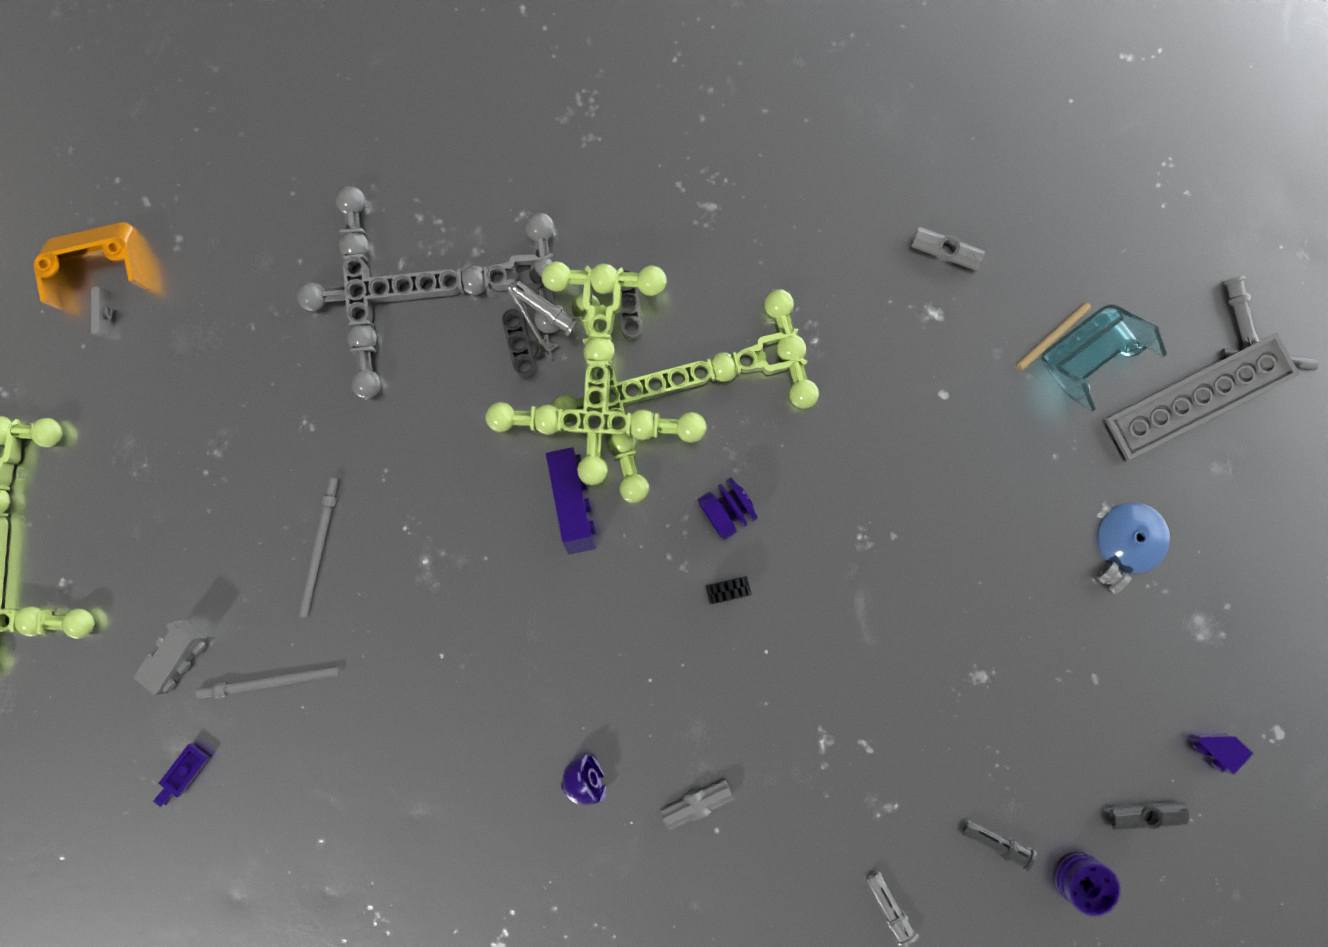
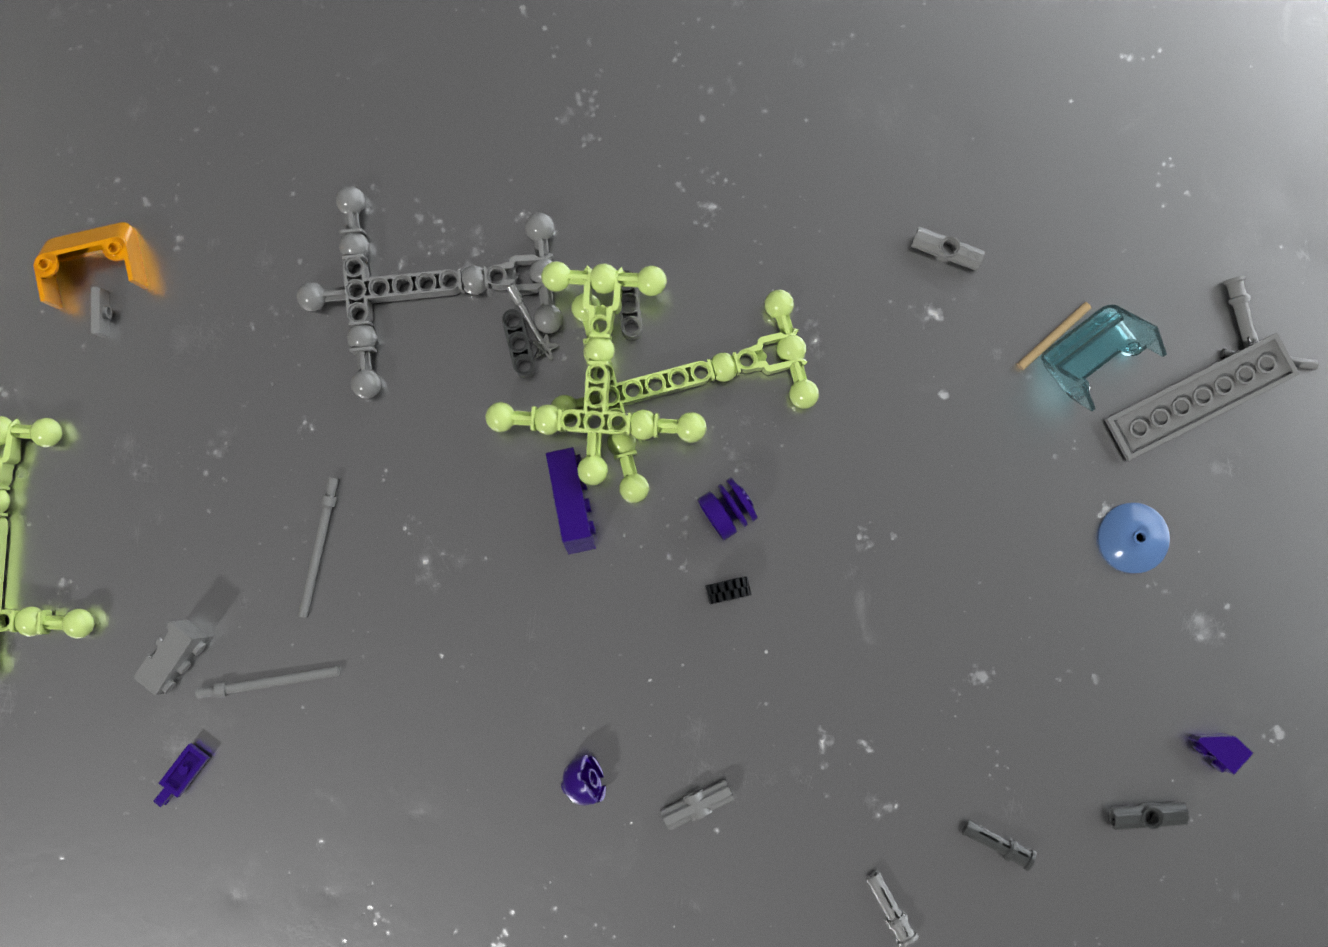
(554, 313): light grey pin -> none
(1087, 884): dark purple wheel -> none
(1113, 577): light grey wheel -> none

